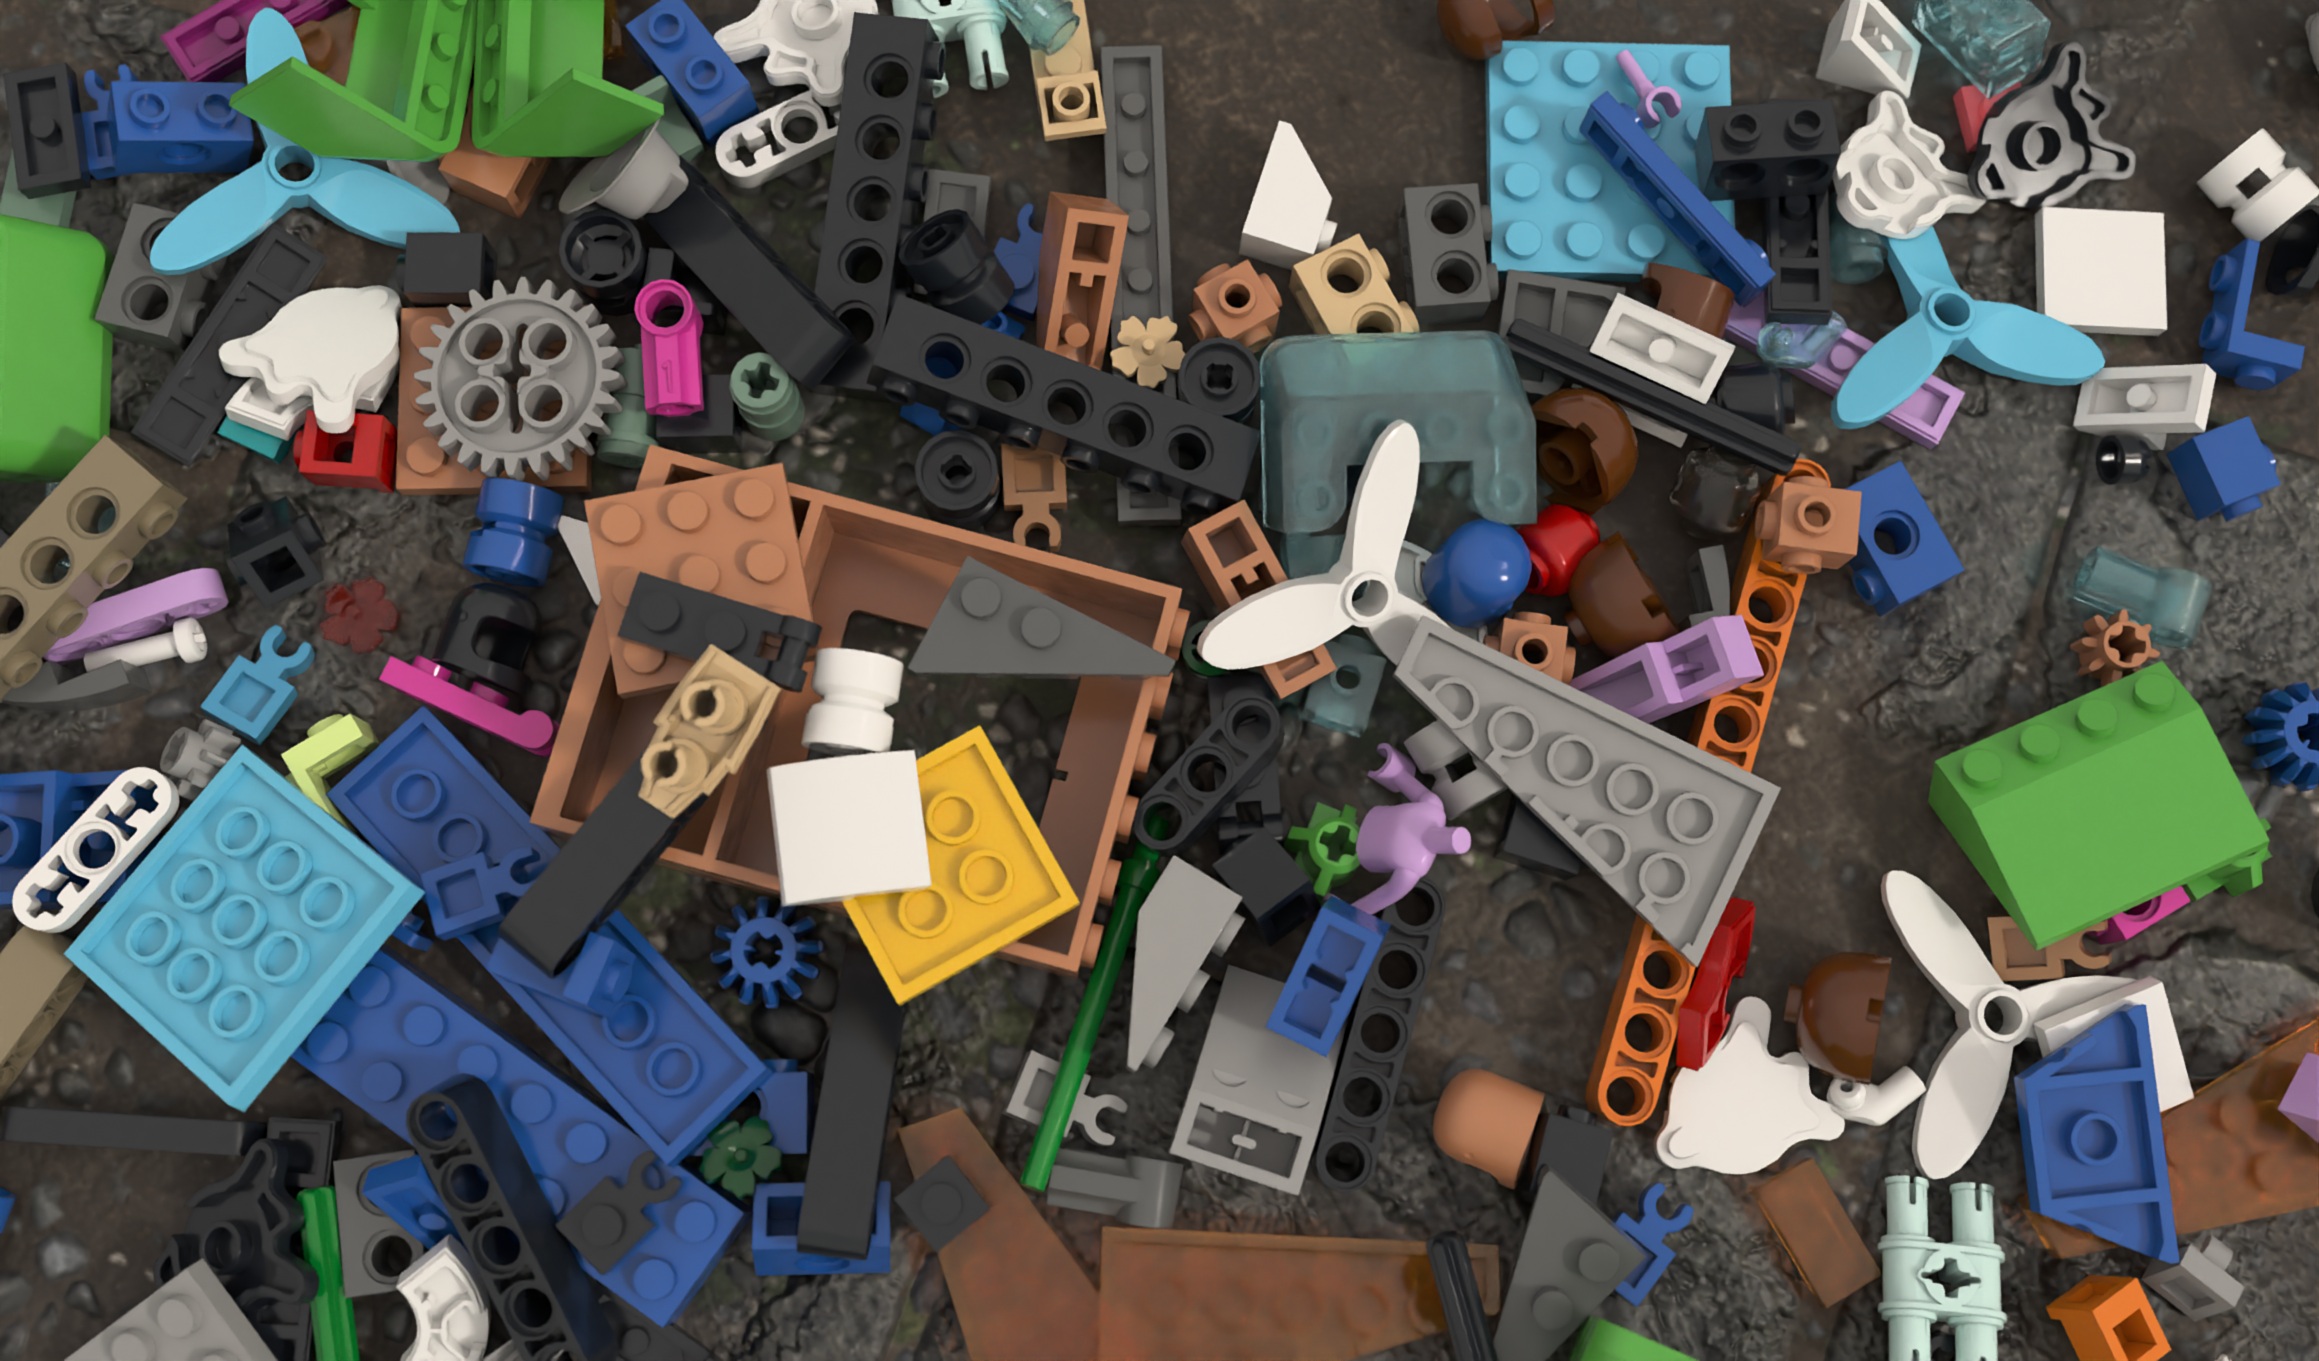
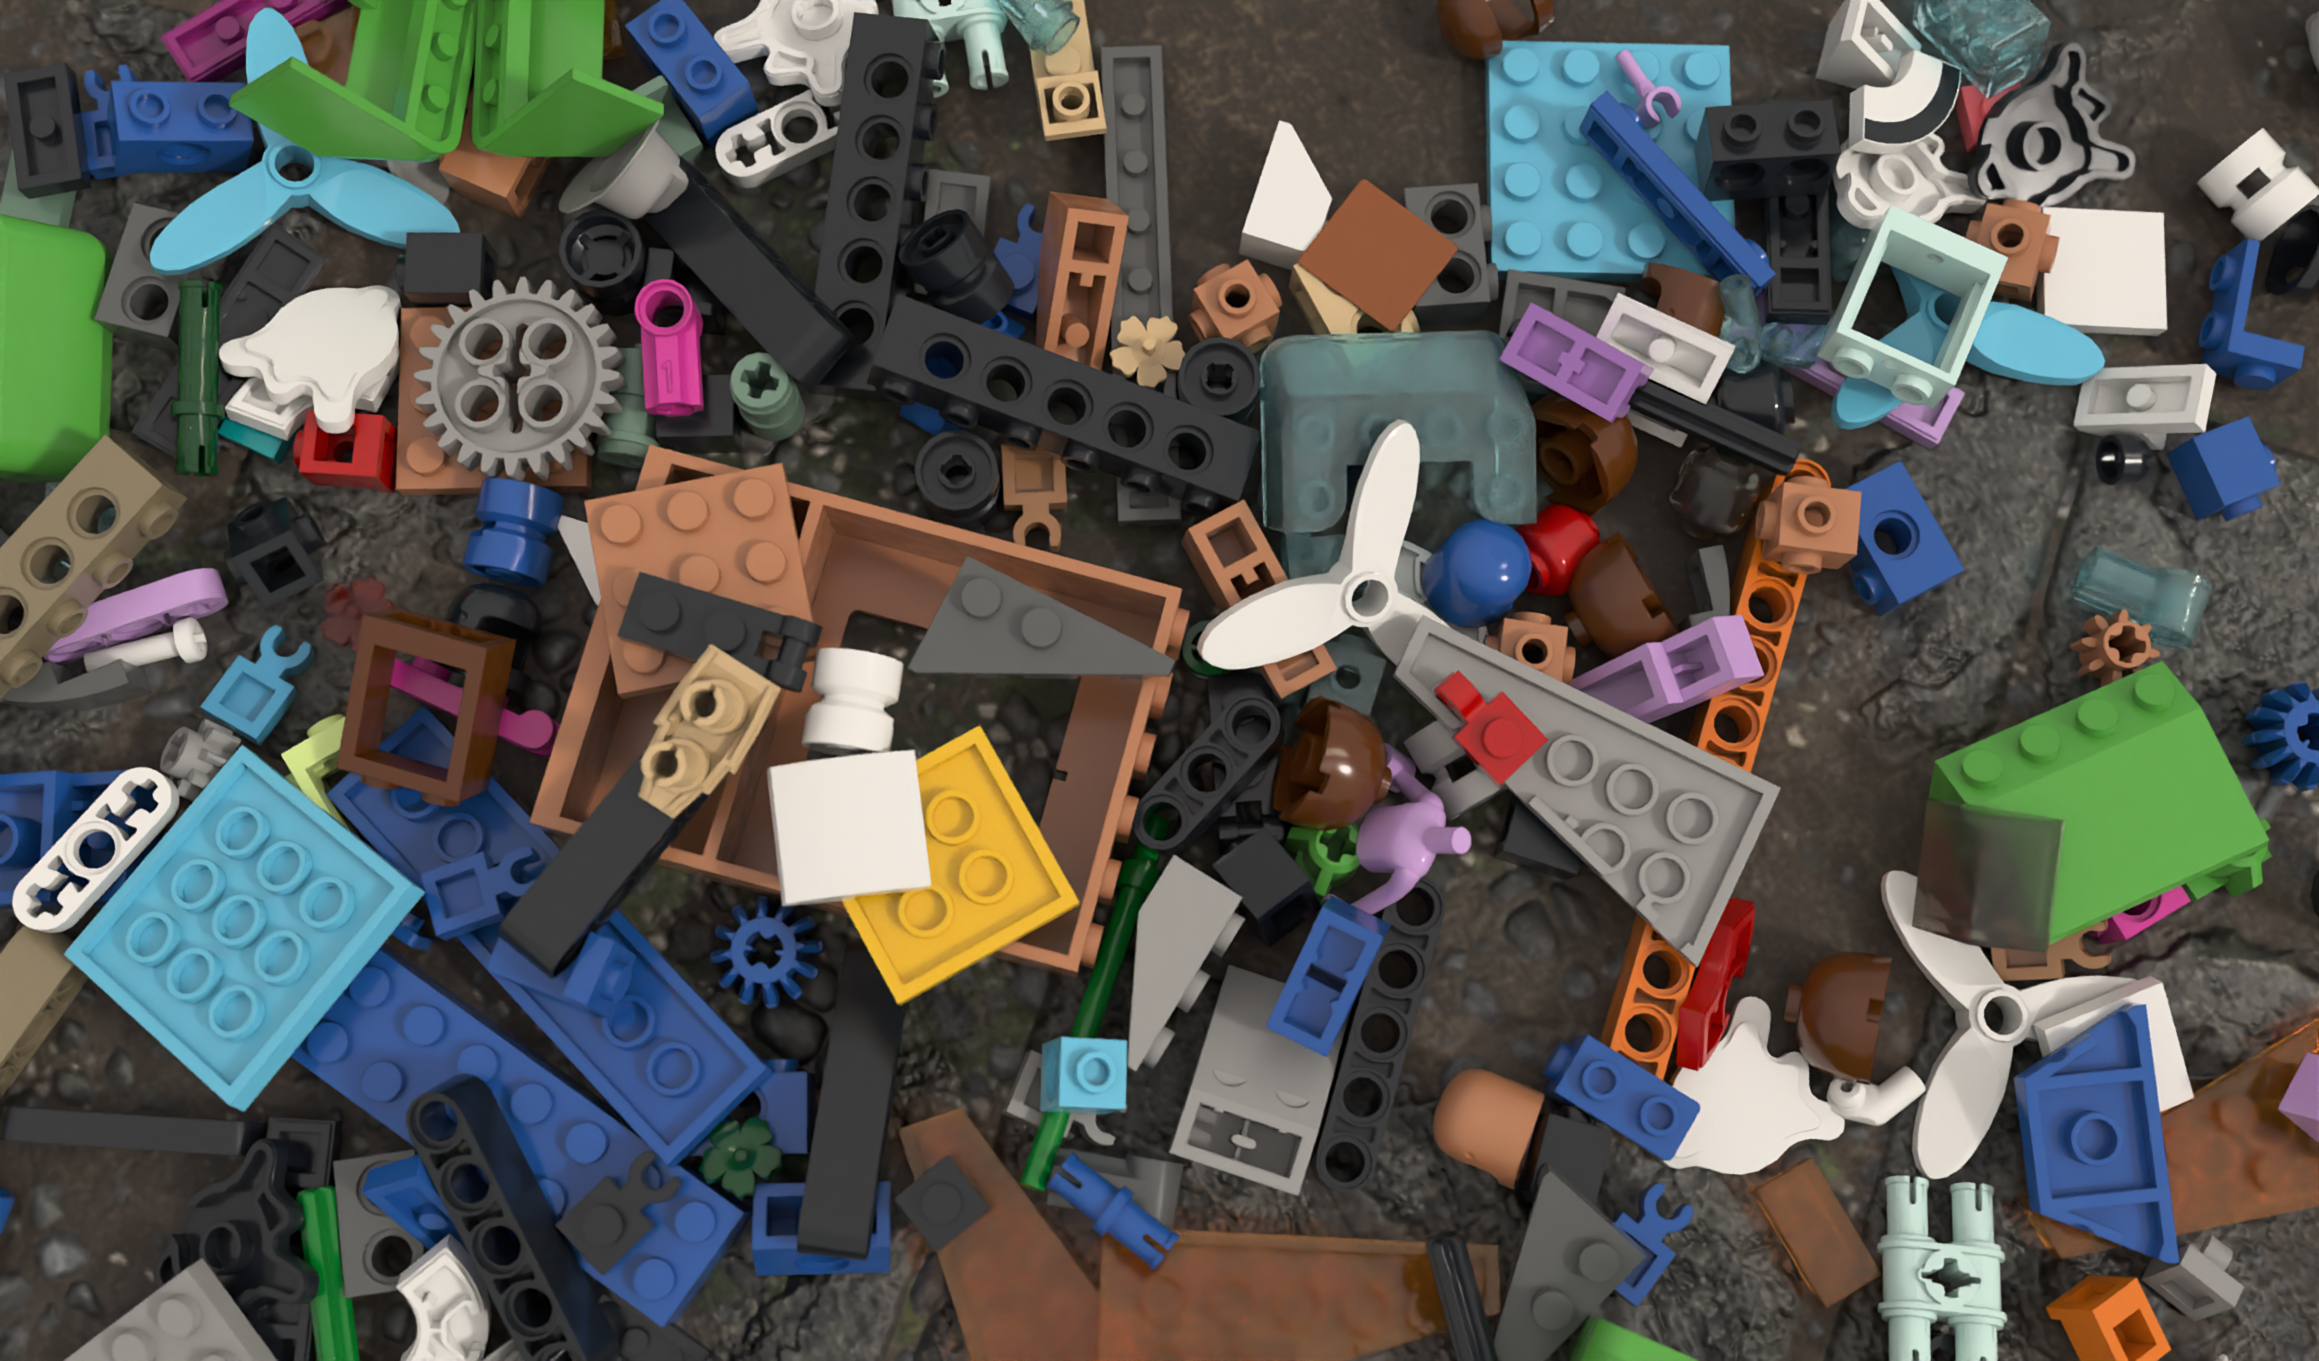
(198, 379): none -> dark green pin
(488, 669): none -> reddish brown window
(1083, 1075): none -> medium azure brick
(1113, 1211): none -> blue pin
(1332, 770): none -> reddish brown cylinder
(1378, 255): none -> dark orange sticker
(1493, 733): none -> red plate
(1575, 363): none -> medium lavender hinge
(1619, 1095): none -> blue bracket
(1741, 322): none -> clear light blue arm
(1907, 110): none -> white tile
(1938, 259): none -> light aqua window
(1988, 875): none -> clear smoke slope
(2022, 226): none -> nougat brick

